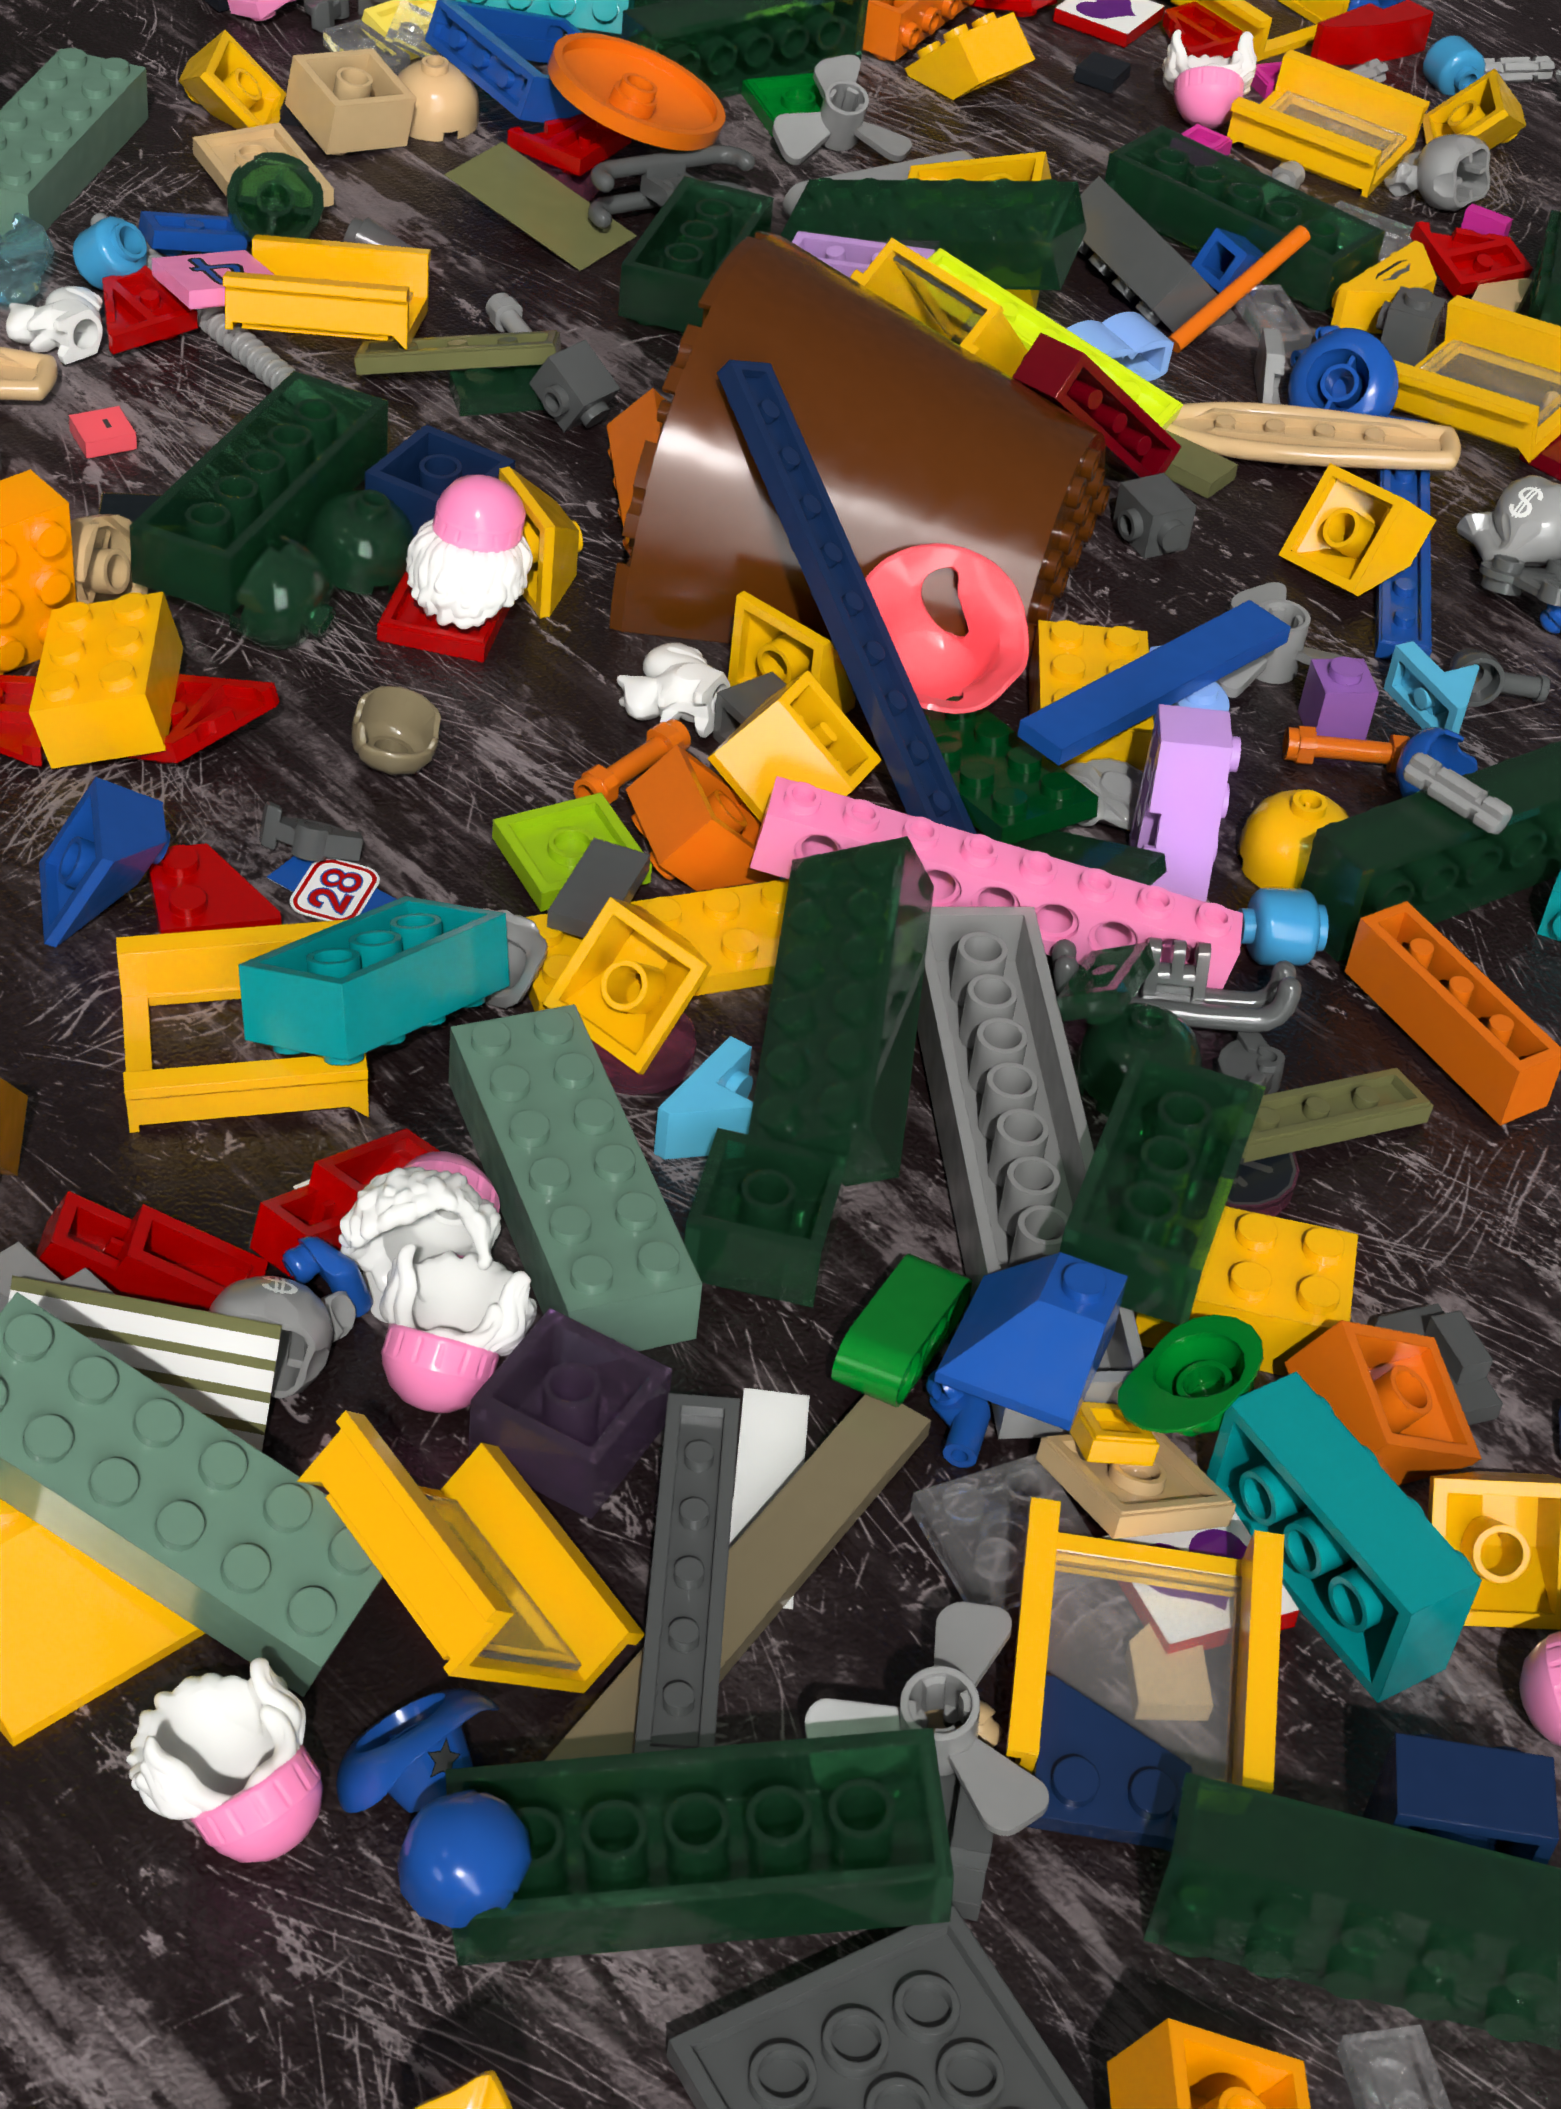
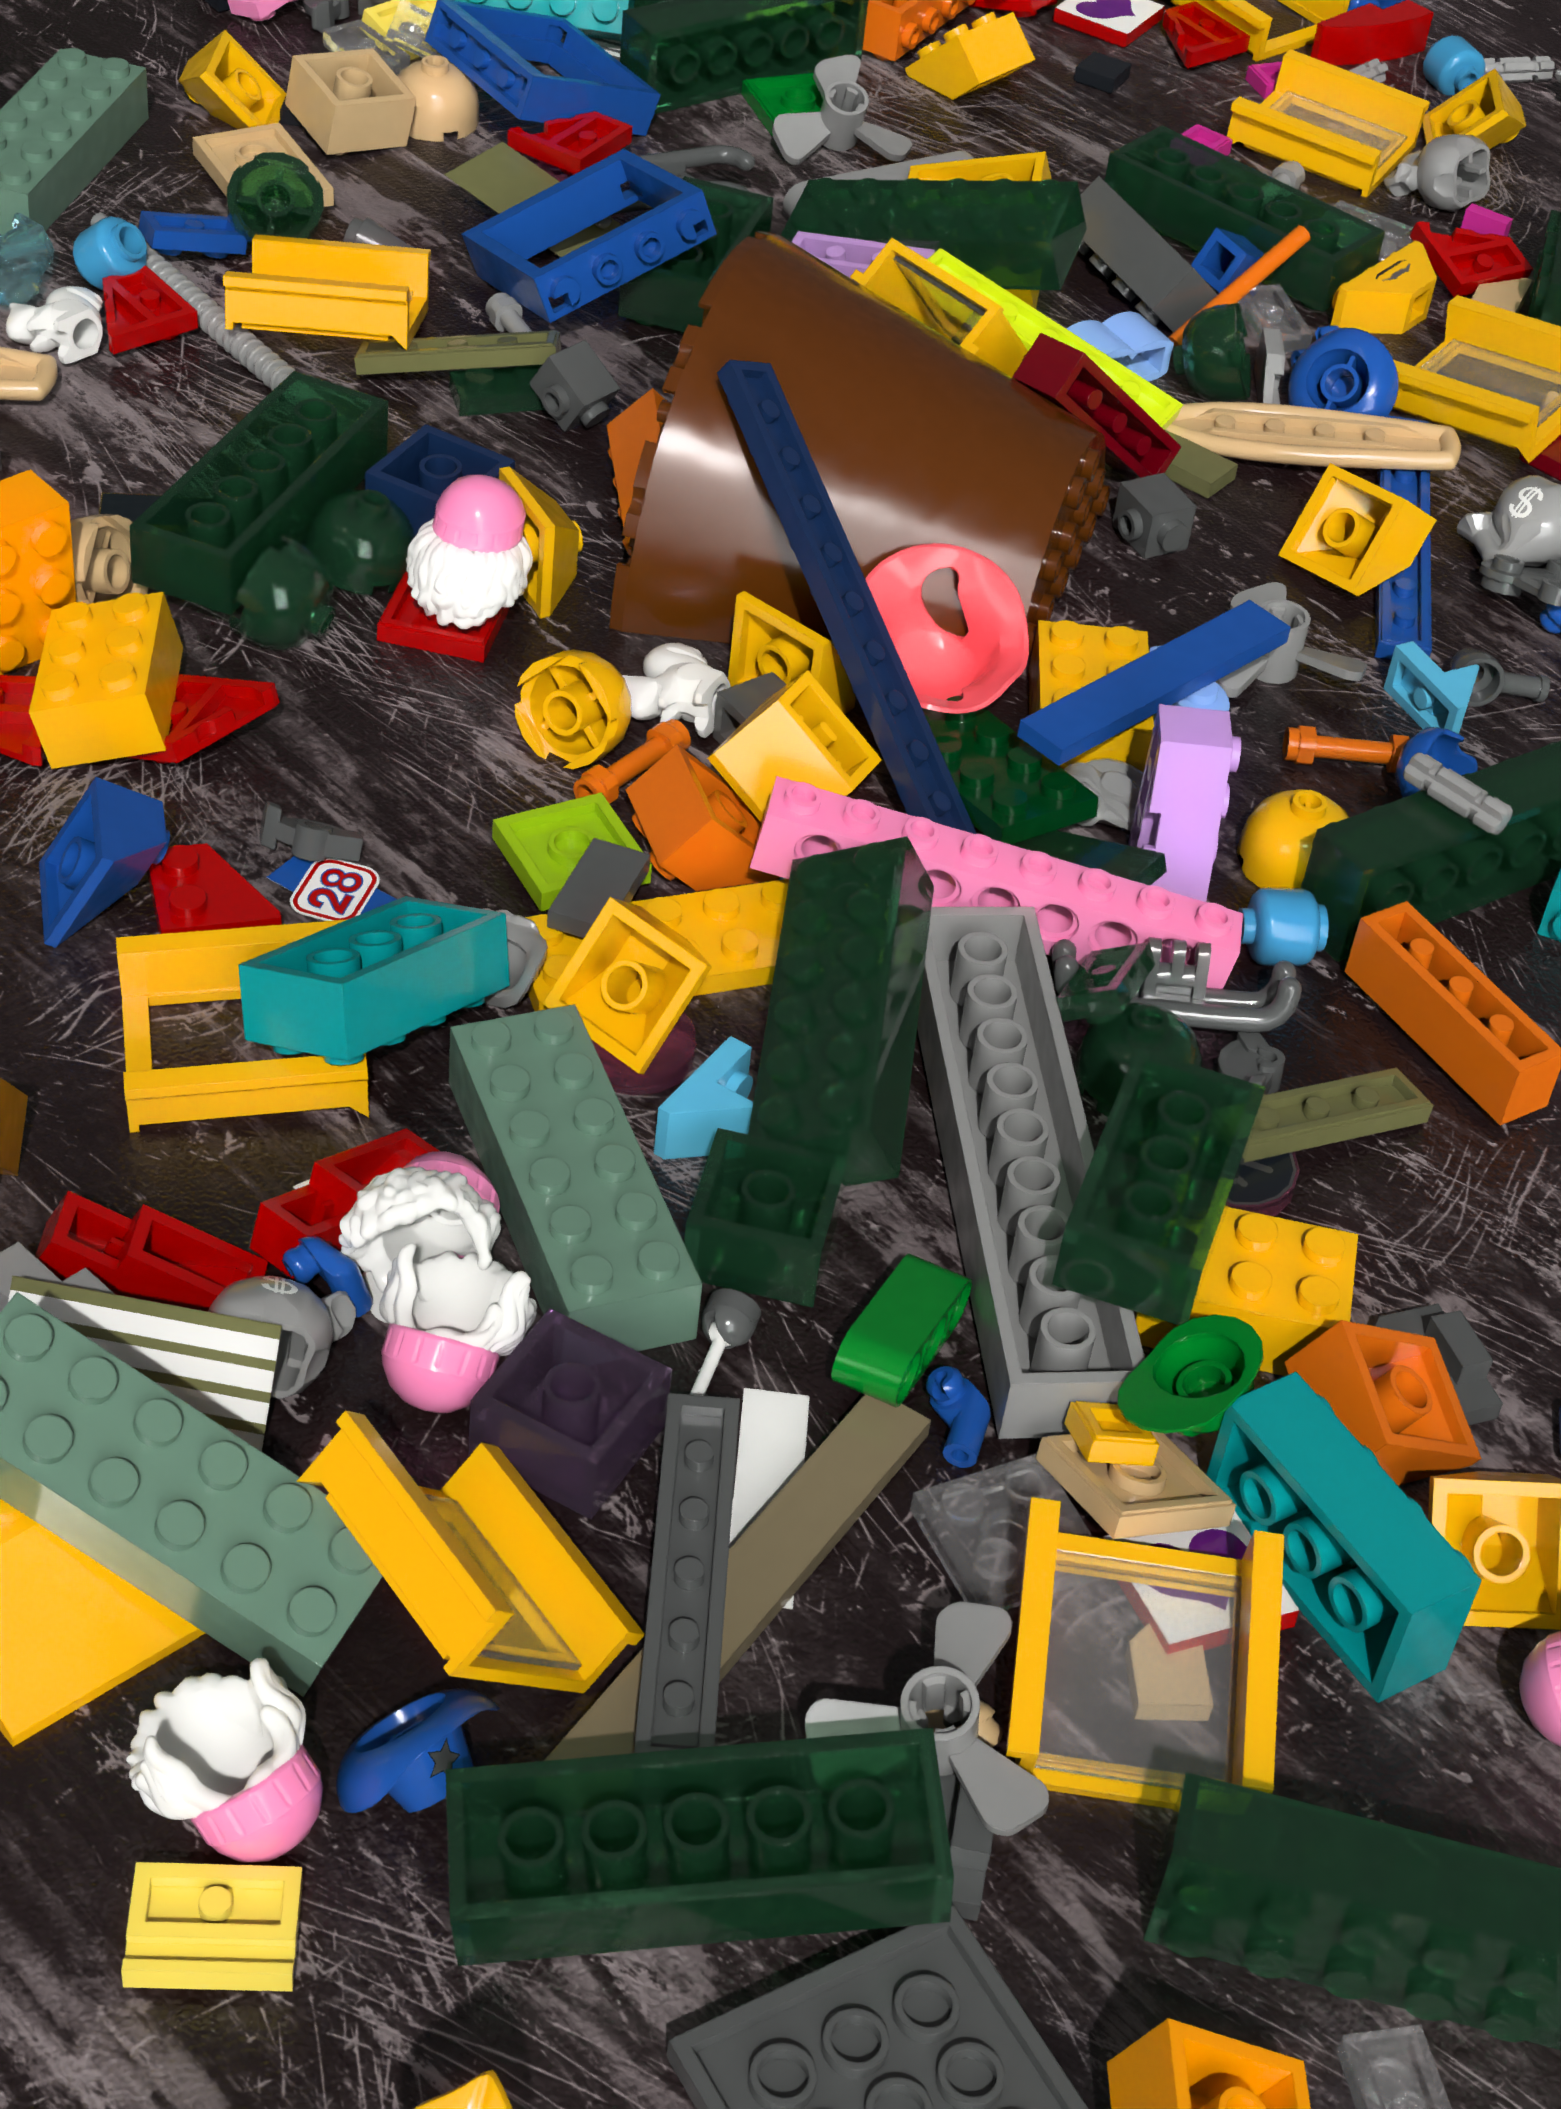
(102, 432): coral tile -> none
(199, 277): bright pink tile -> none
(212, 1927): none -> light yellow plate
(395, 730): dark tan hair -> none
(463, 1857): blue hair -> none
(507, 240): none -> blue window
(573, 707): none -> yellow cylinder
(636, 91): orange dish -> none
(726, 1322): none -> dark grey hinge
(1035, 1336): blue slope -> none
(1103, 1773): dark blue wing -> none
(1207, 85): hair -> none
(1215, 354): none -> clear green cylinder
(1338, 697): medium lavender brick -> none
(1410, 324): dark grey brick -> none
(1469, 1795): dark blue brick -> none

